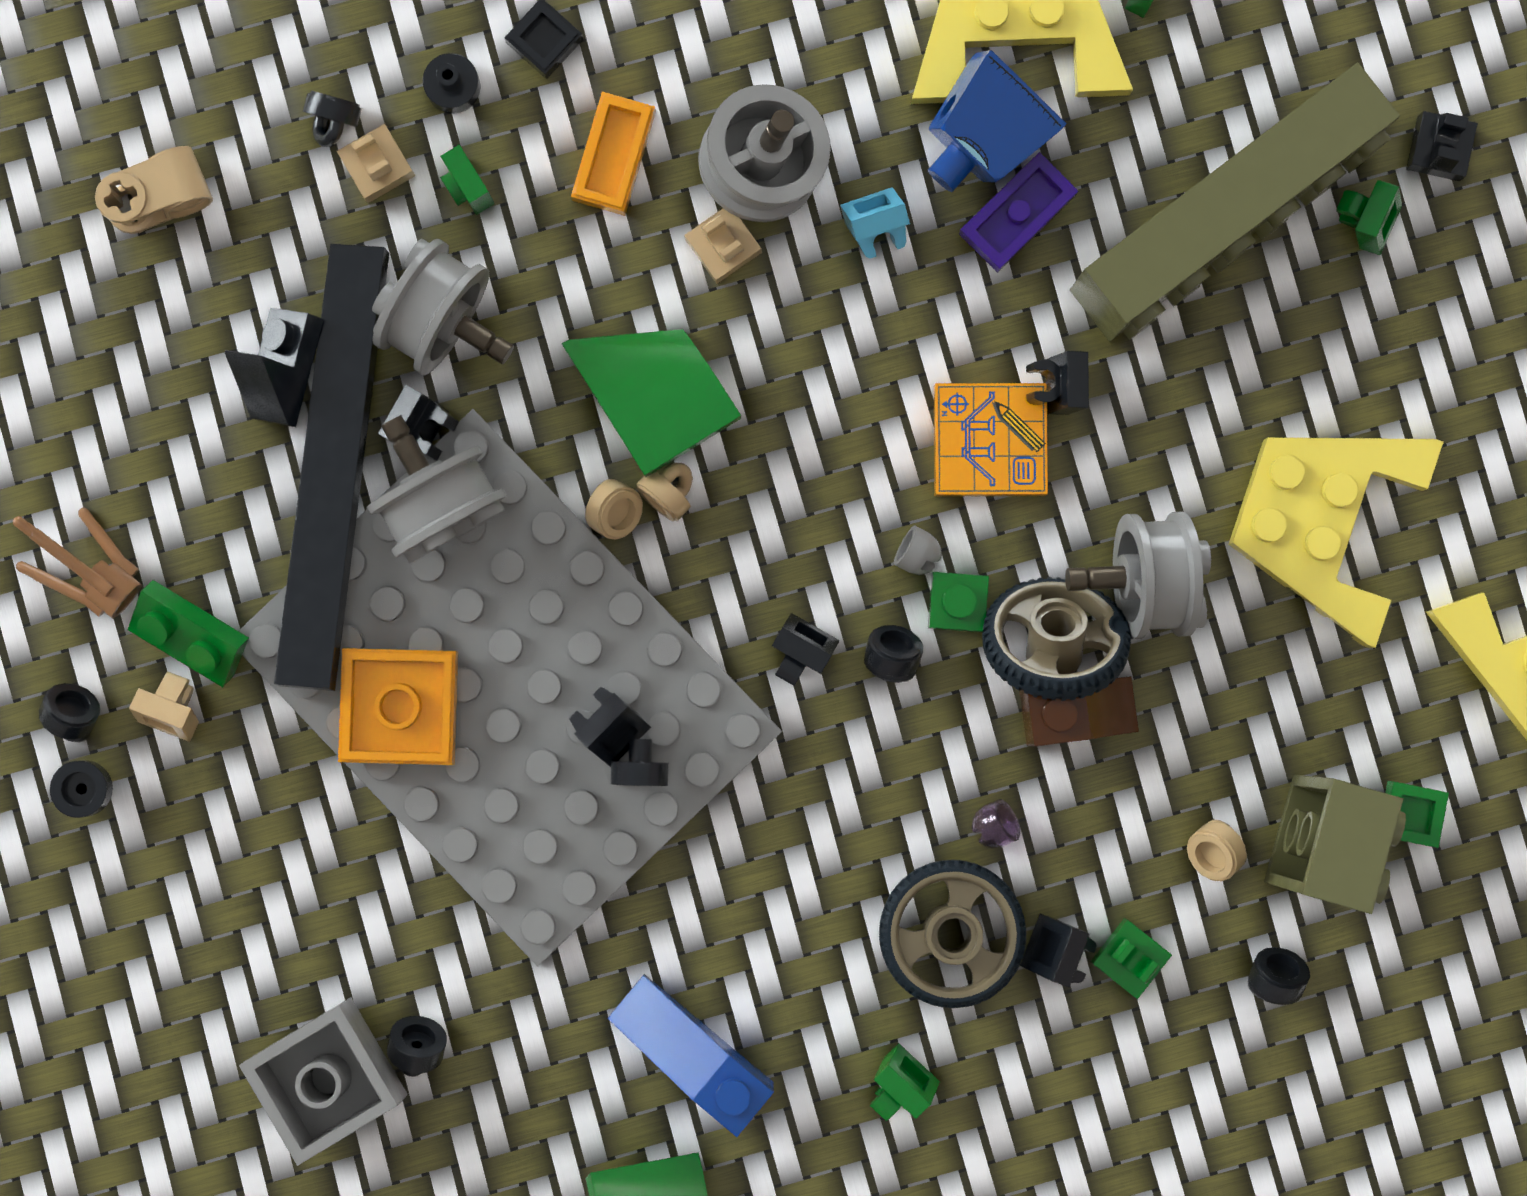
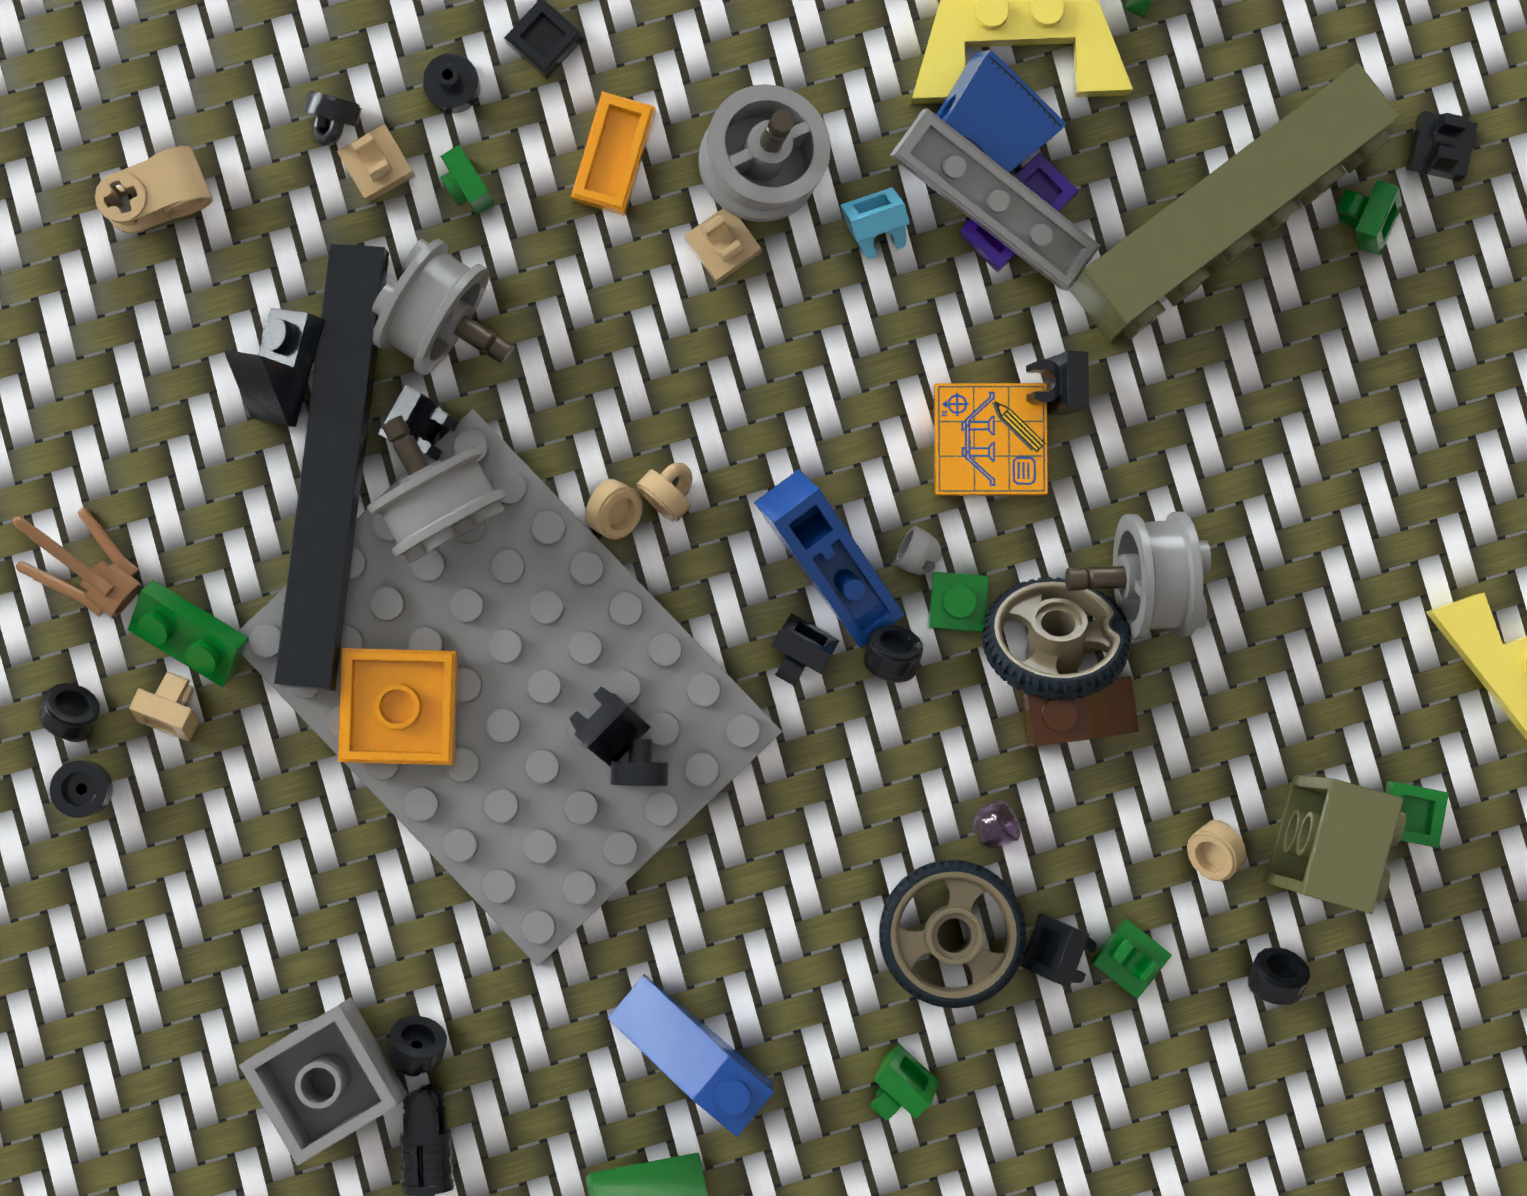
(426, 1143): none -> black hinge
(654, 392): green slope -> none
(829, 556): none -> blue slope
(995, 199): none -> light grey tile
(1305, 509): light yellow wing -> none

